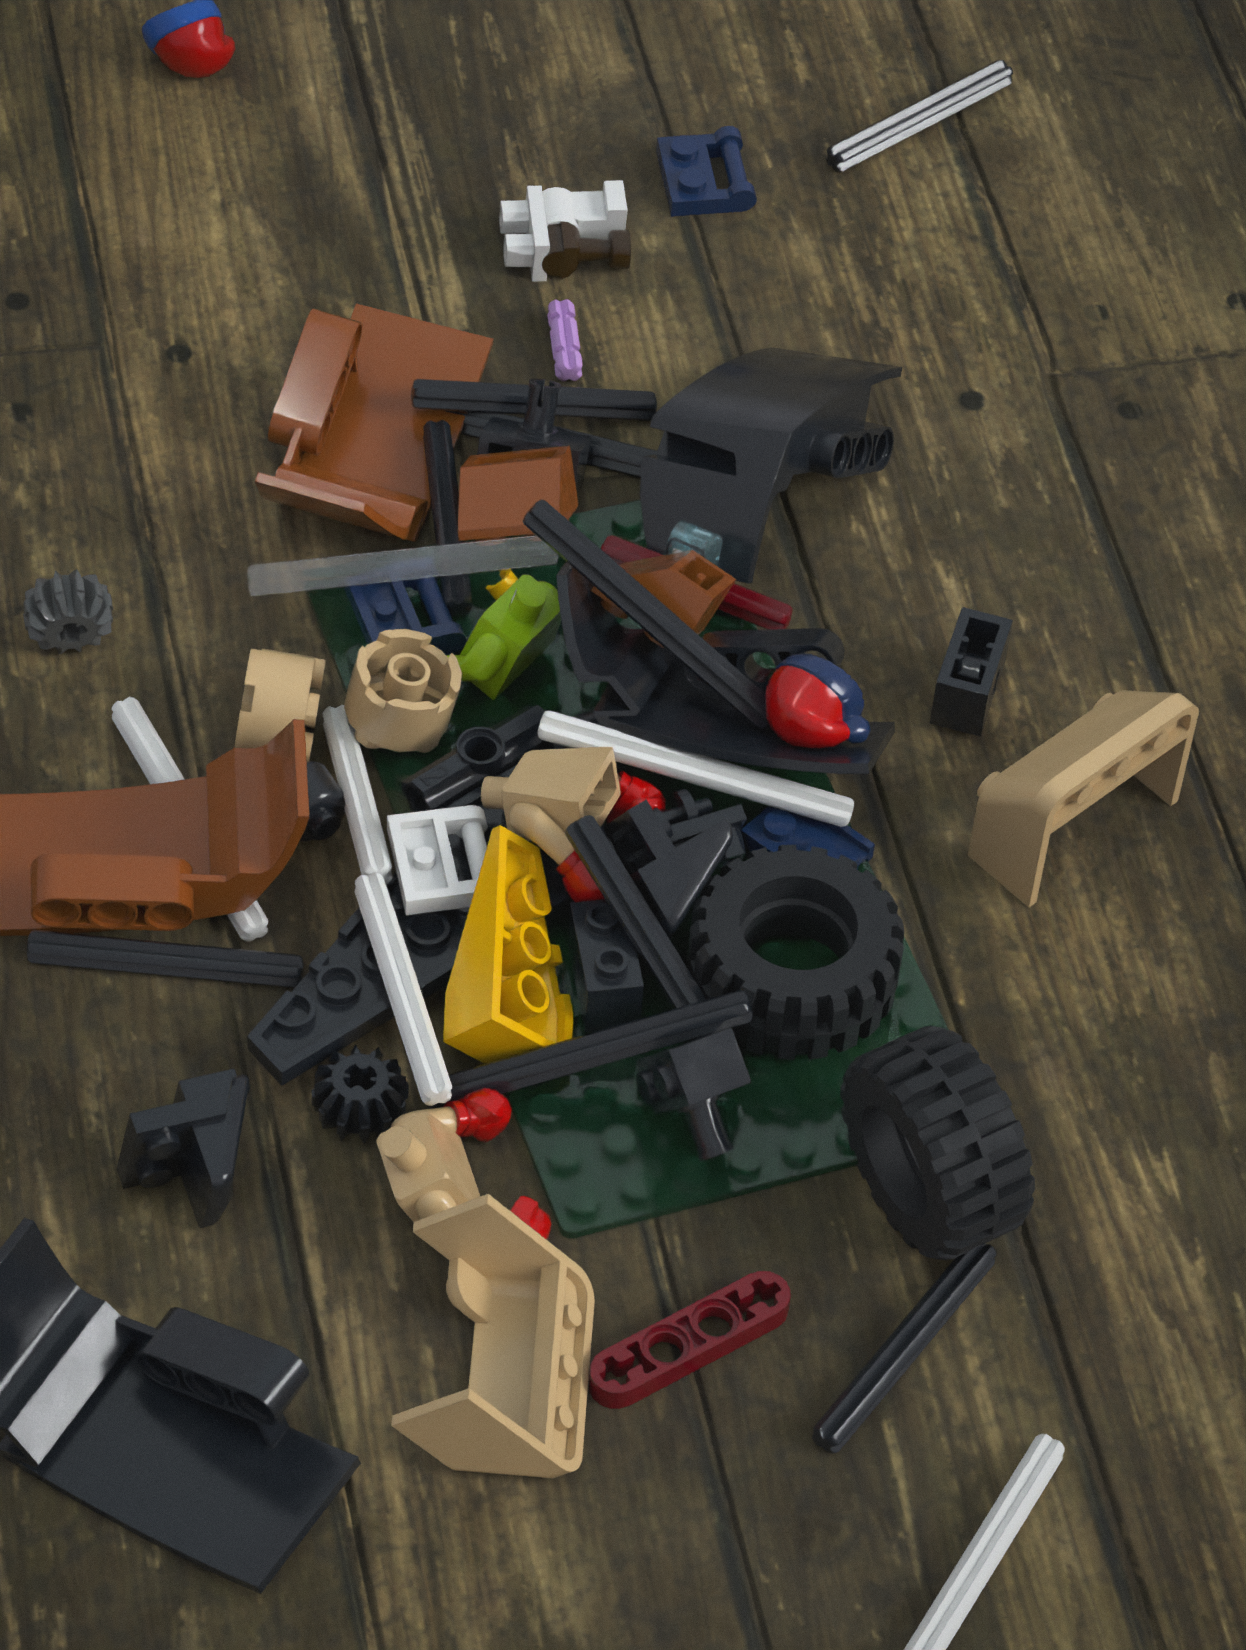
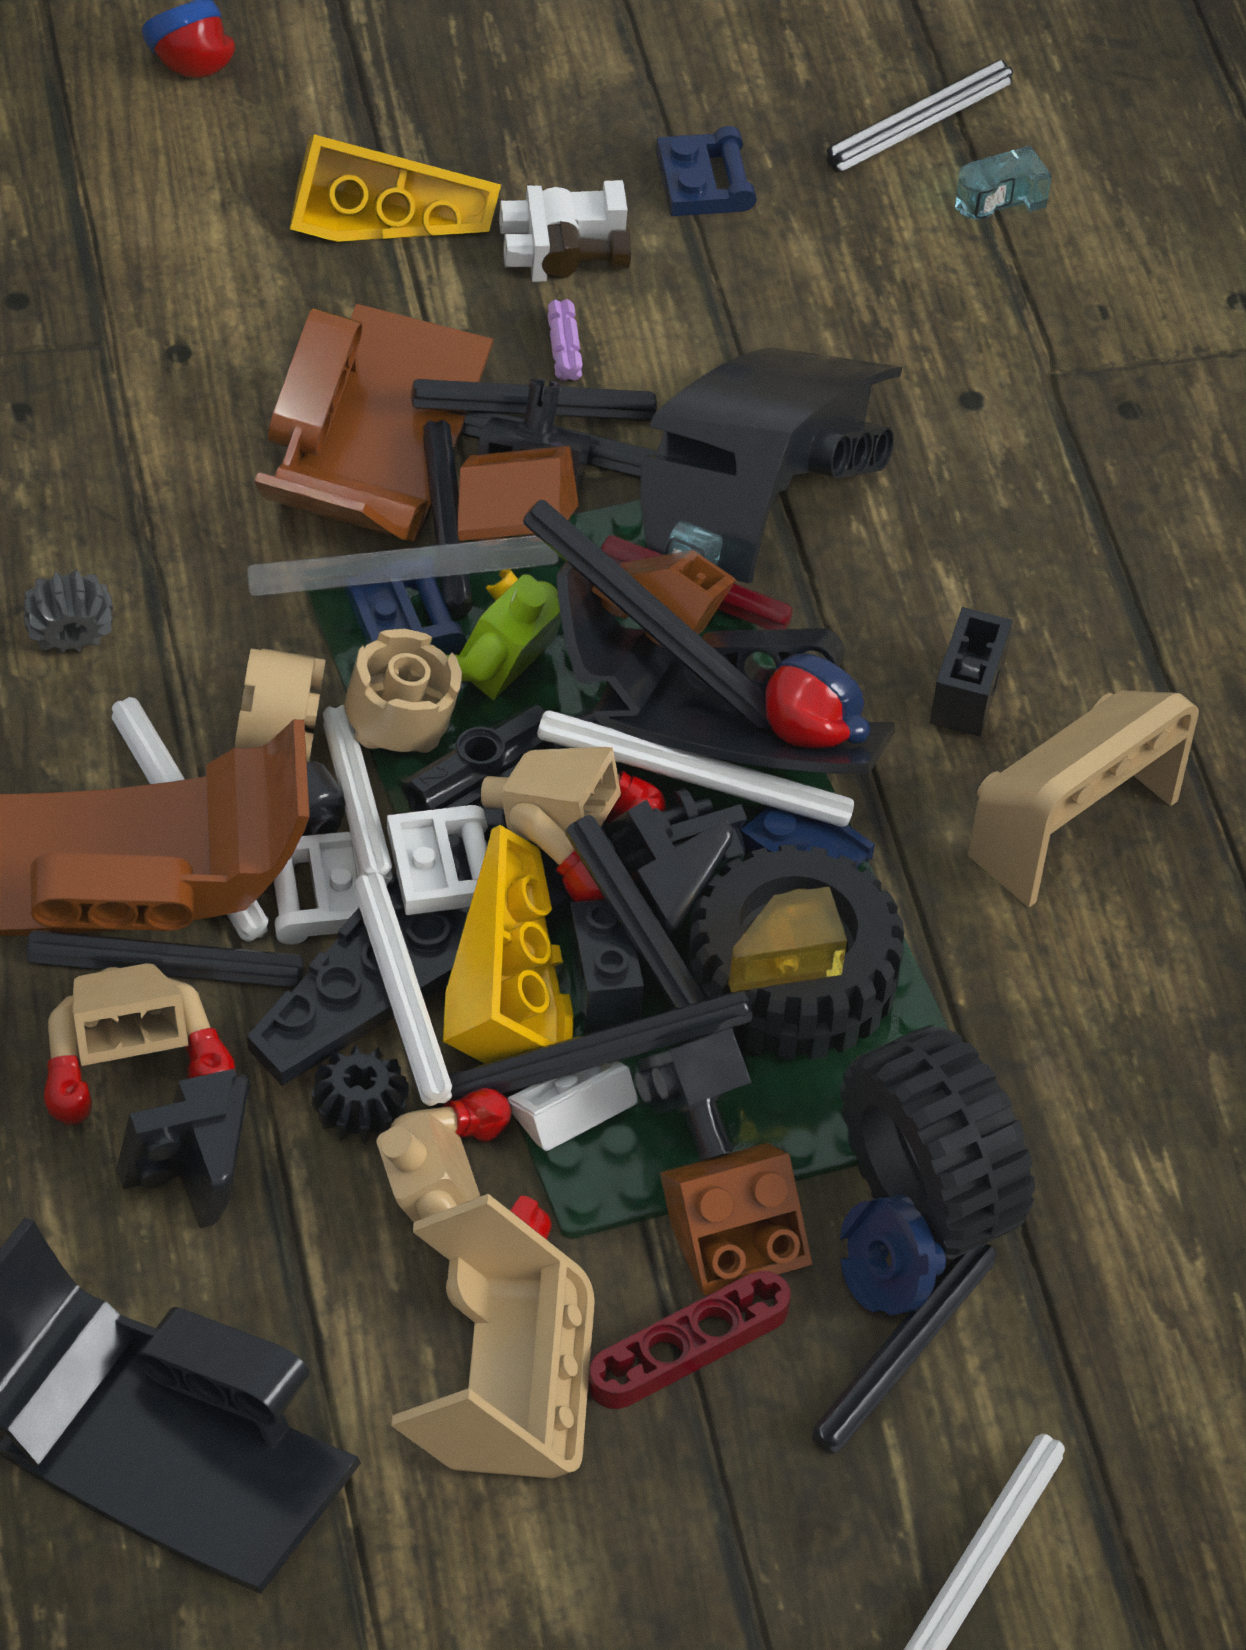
(121, 1017): none -> tan torso
(333, 877): none -> white plate
(375, 195): none -> yellow wedge
(573, 1103): none -> white slope
(737, 1216): none -> dark orange slope
(790, 942): none -> clear yellow slope
(915, 1256): none -> dark blue plate
(1003, 183): none -> clear light blue leg

